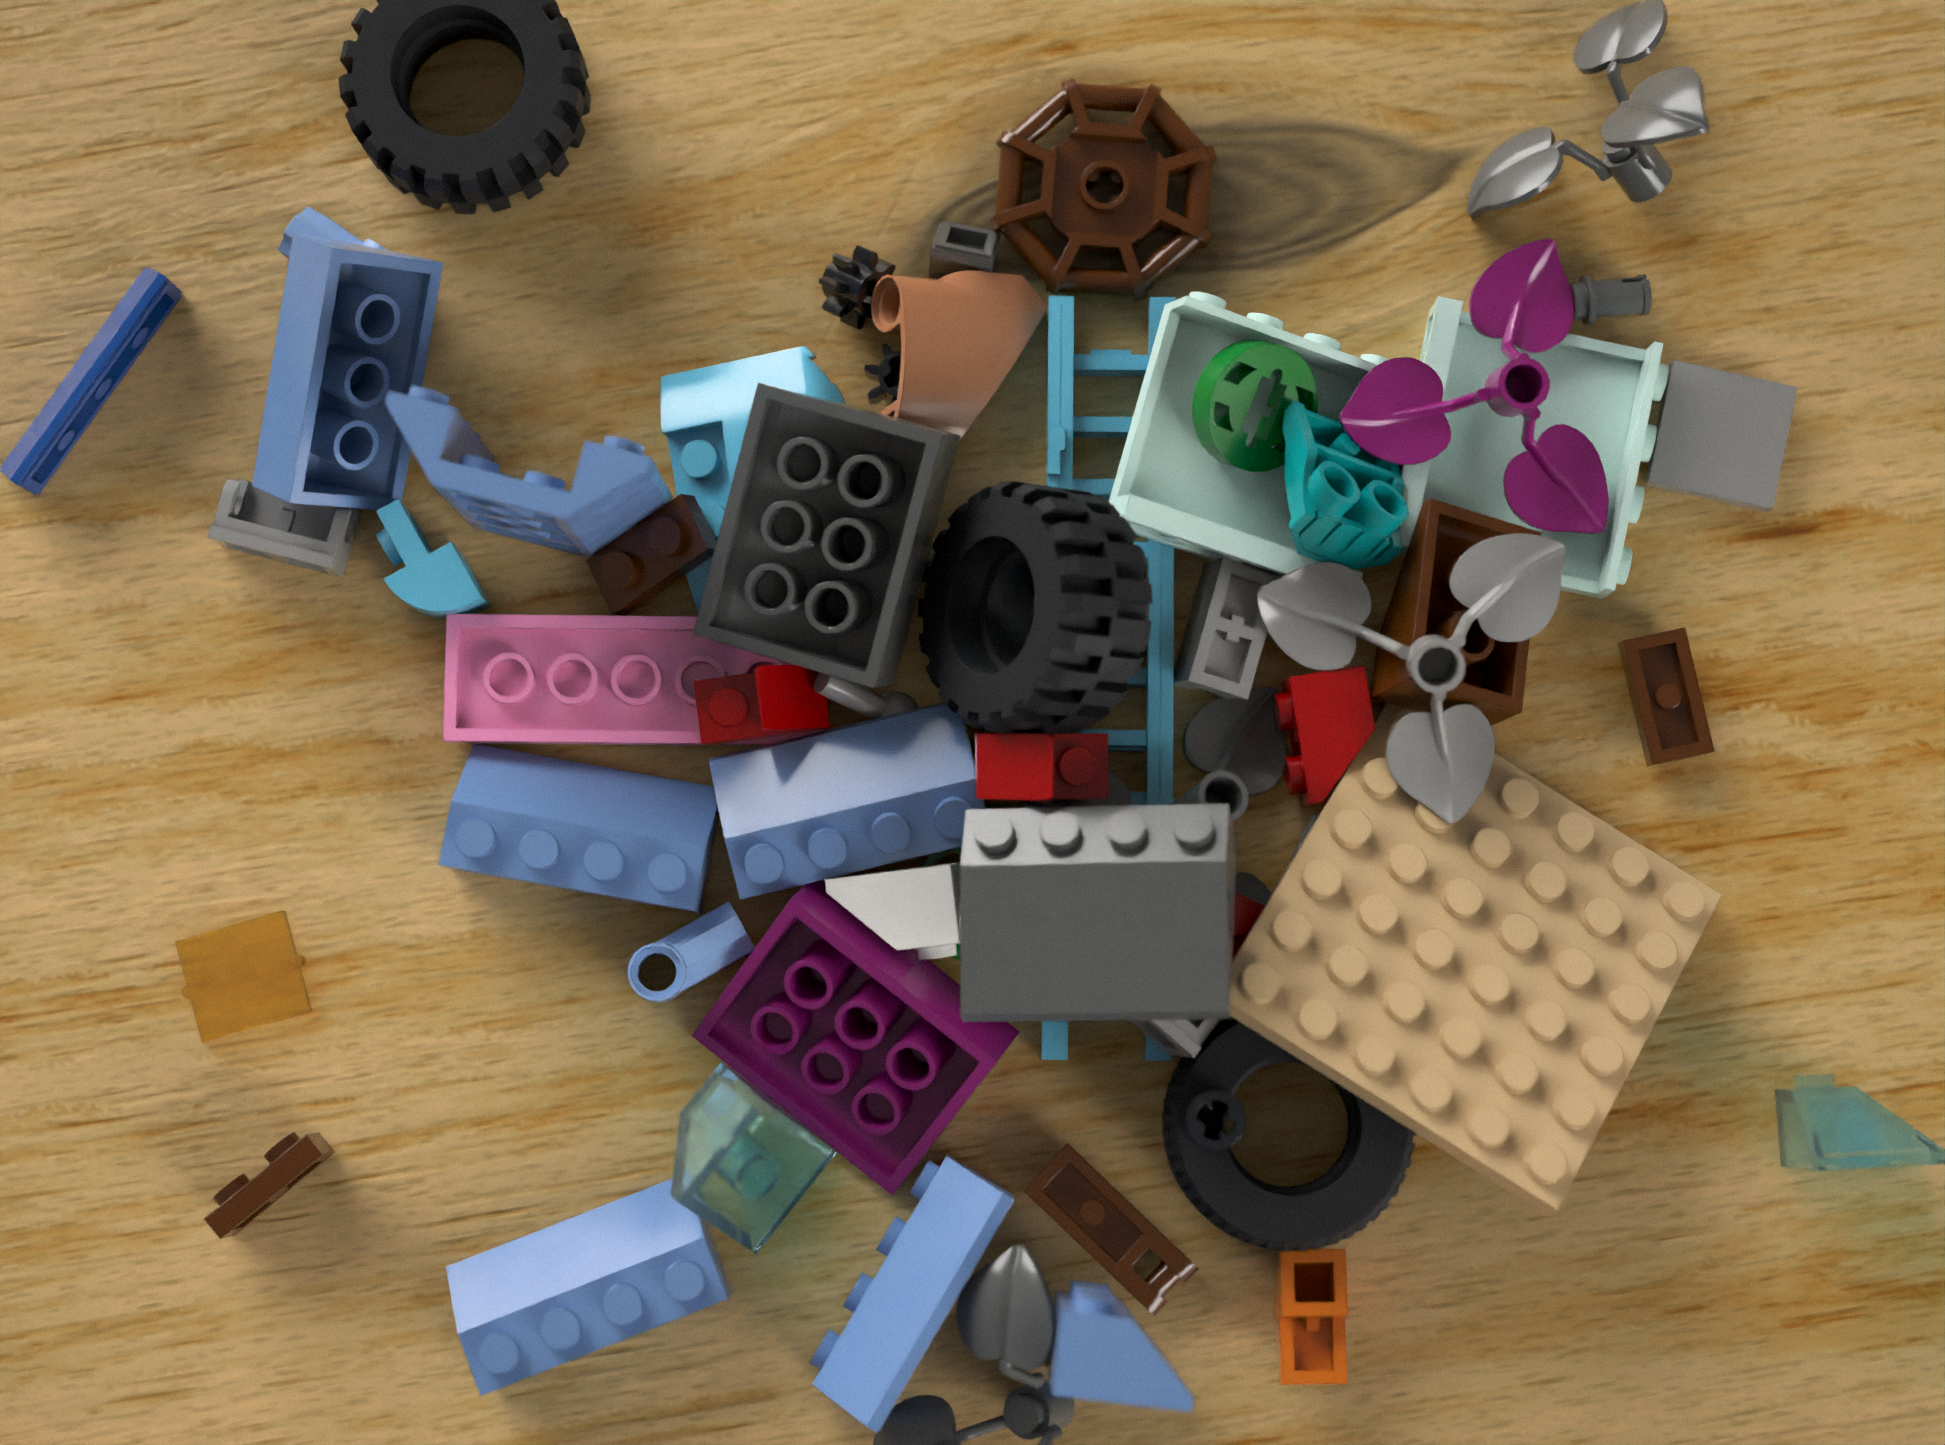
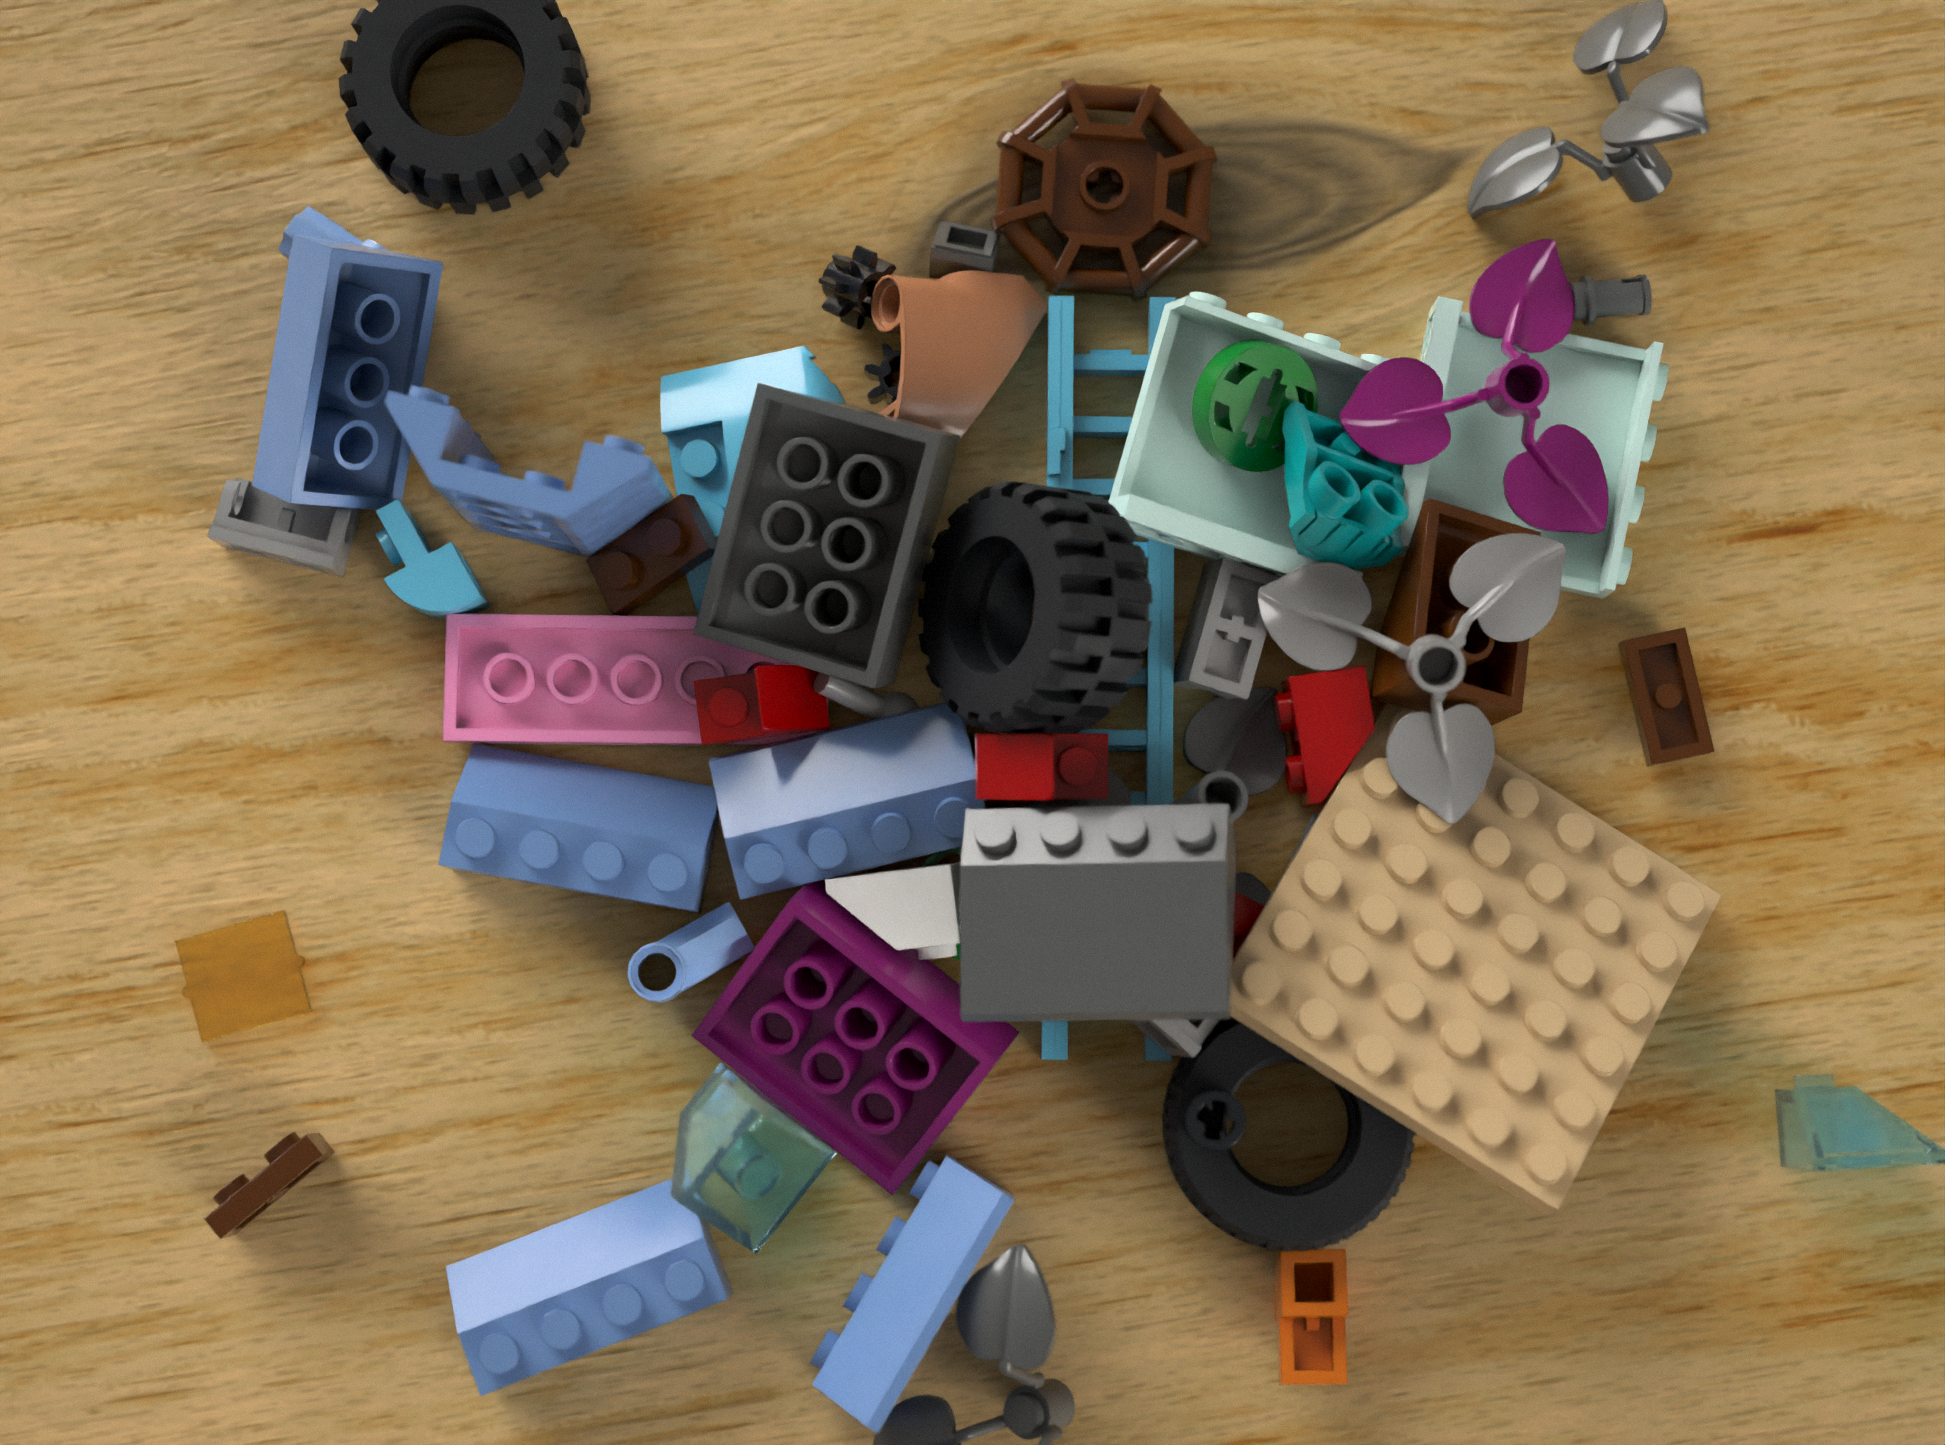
(91, 381): blue slope -> none
(1108, 1227): reddish brown plate -> none
(1108, 1354): medium blue slope -> none
(1721, 436): light grey tile -> none

